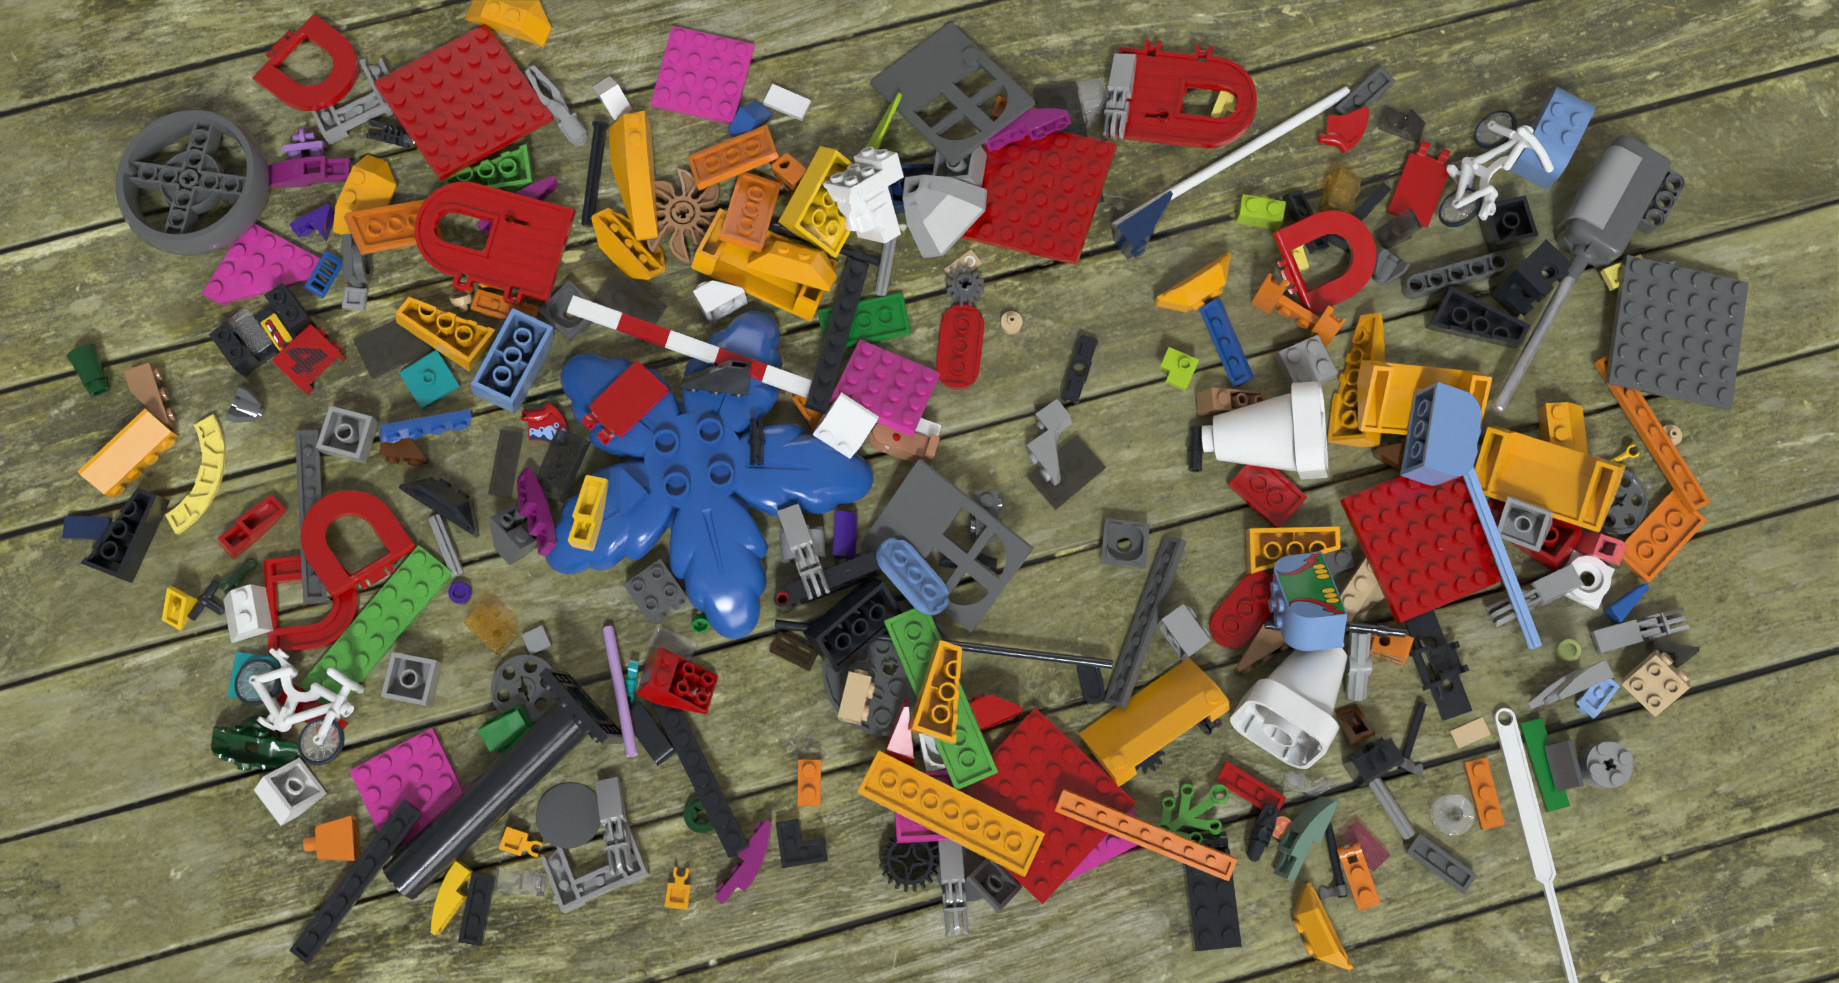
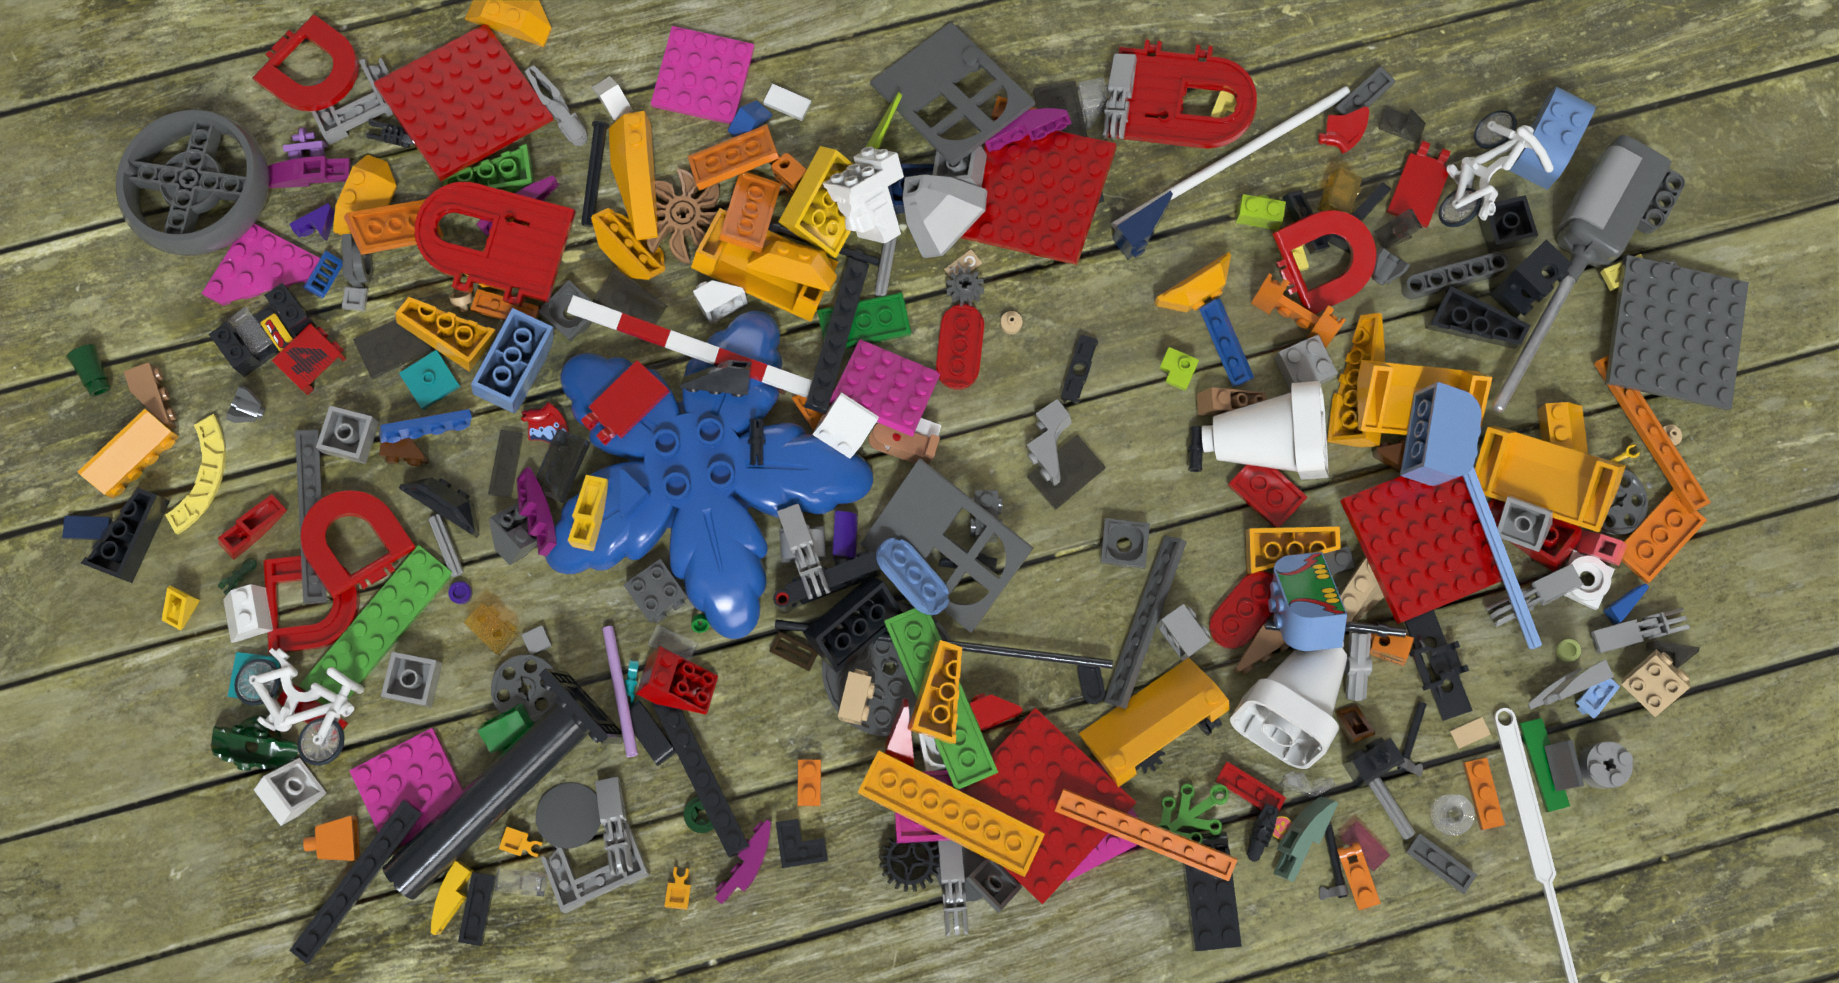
(205, 601): black piece -> none
(1317, 929): light orange wedge -> none

